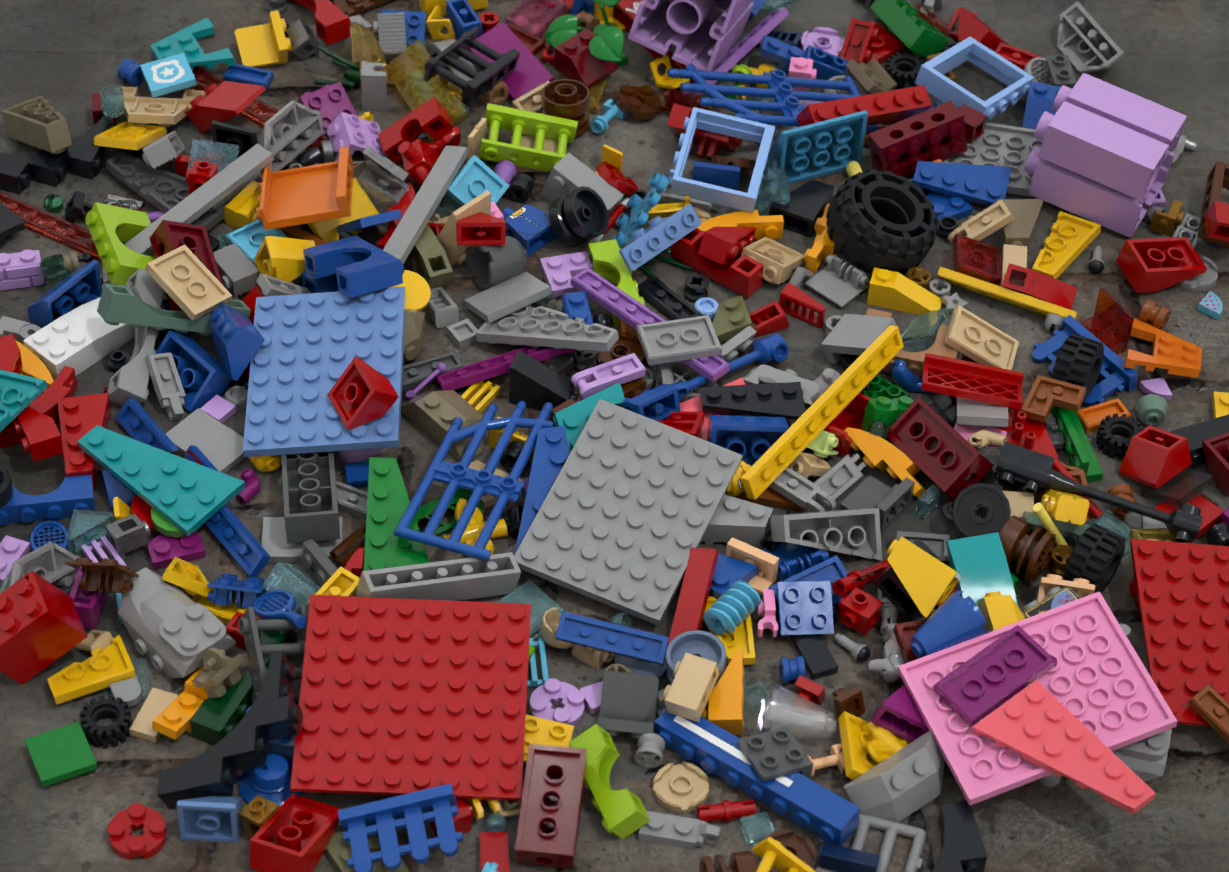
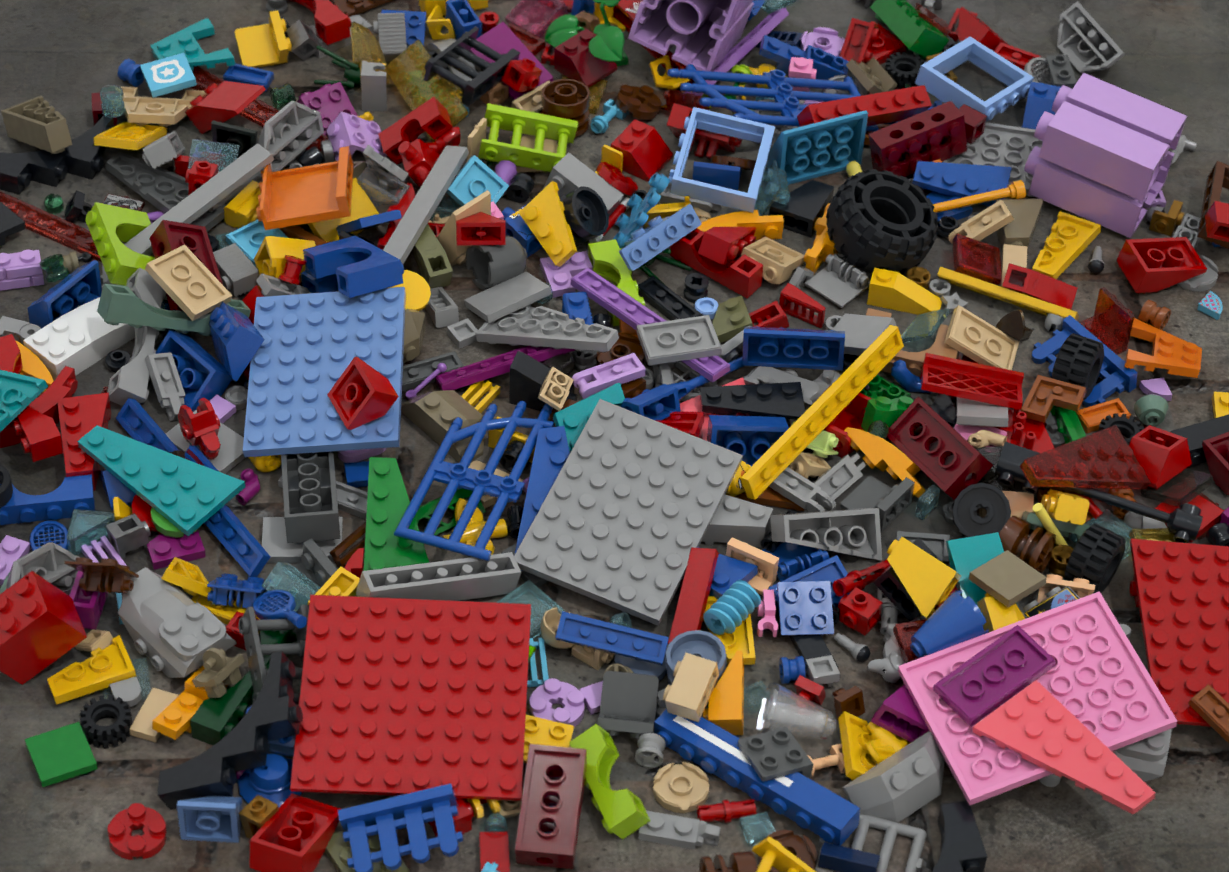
(201, 428): none -> red hinge
(282, 96): none -> clear green wheel
(292, 269): none -> red bush
(522, 75): none -> red brick
(548, 224): none -> yellow wing
(555, 388): none -> tan slope
(642, 150): none -> red slope
(793, 348): none -> blue slope
(822, 670): none -> light grey tile
(1007, 578): none -> dark tan tile
(1014, 190): none -> light orange piece
(1014, 325): none -> dark brown tile
(1088, 462): none -> clear red wing

